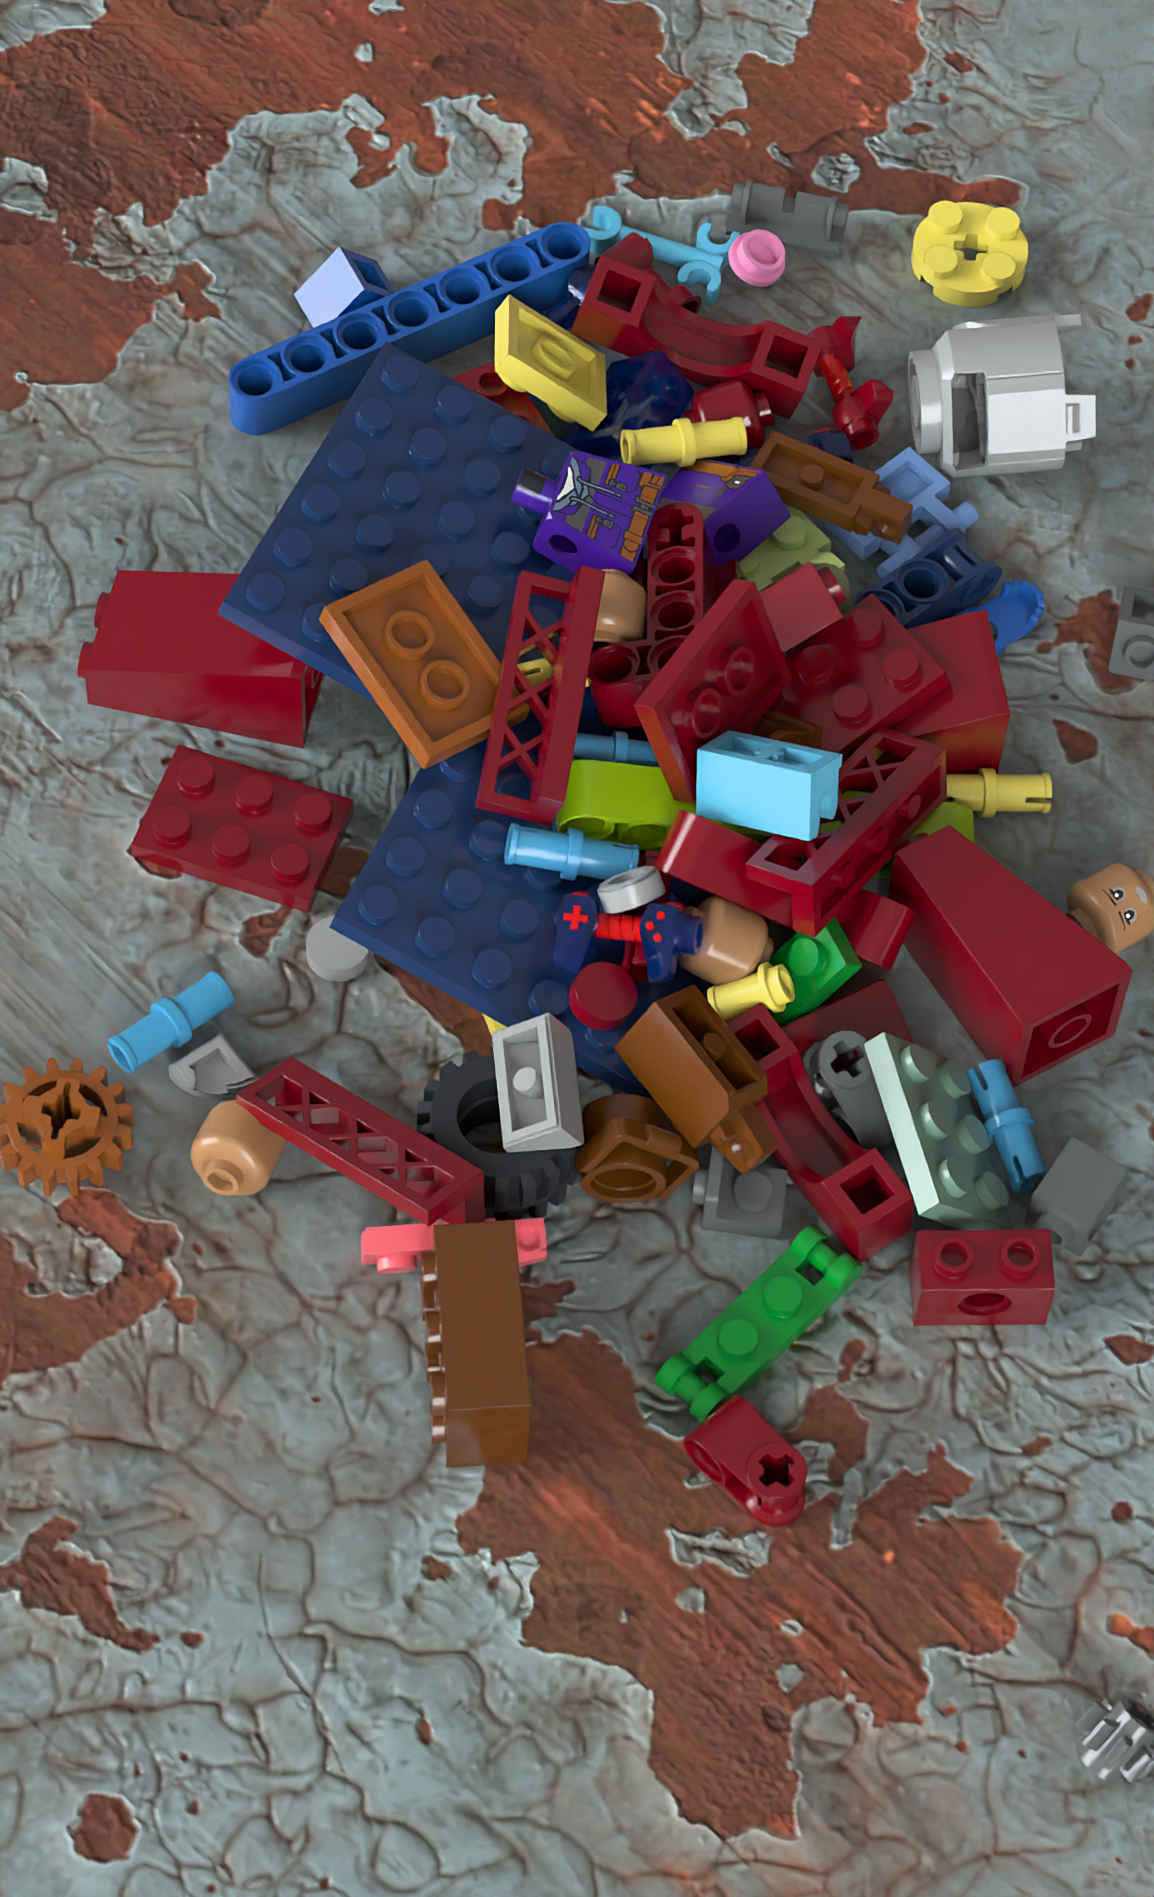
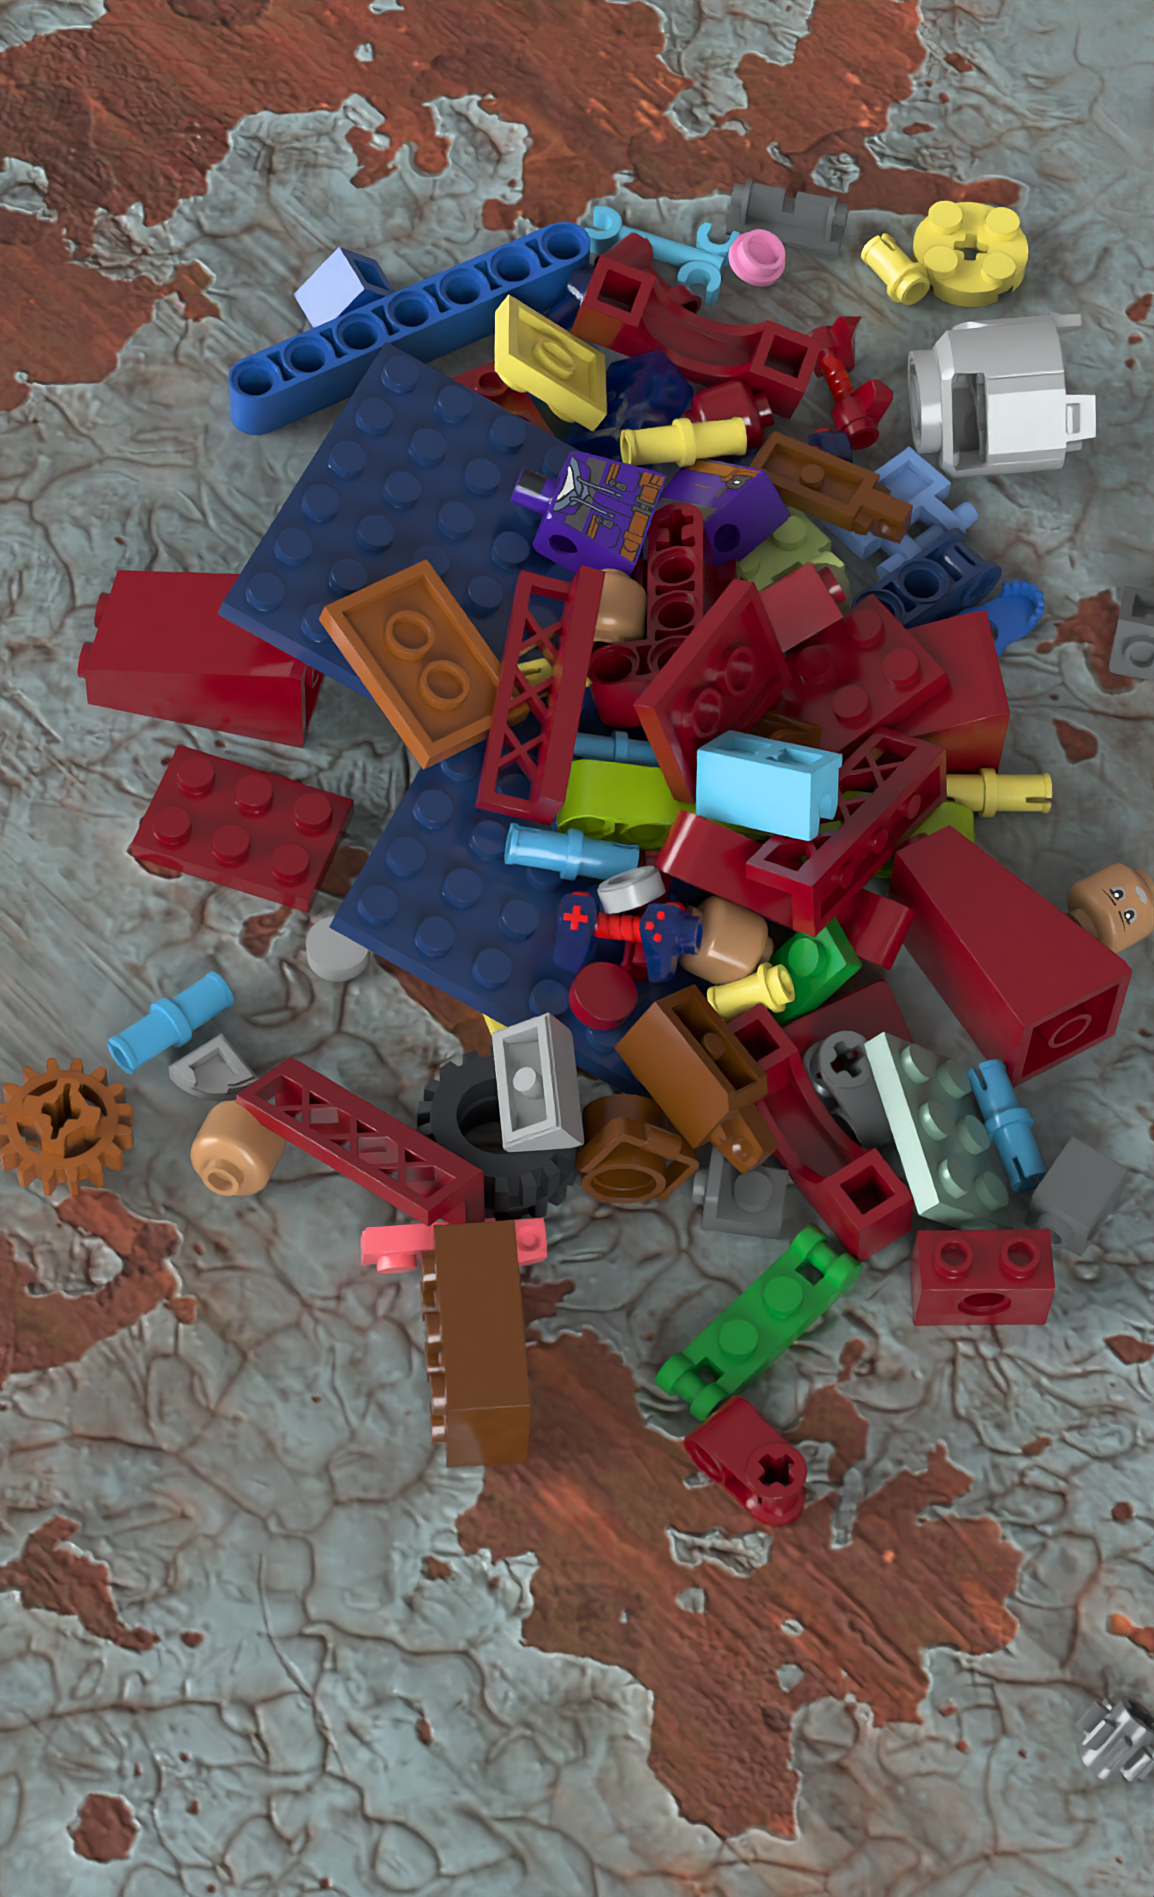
(905, 280): none -> light yellow pin

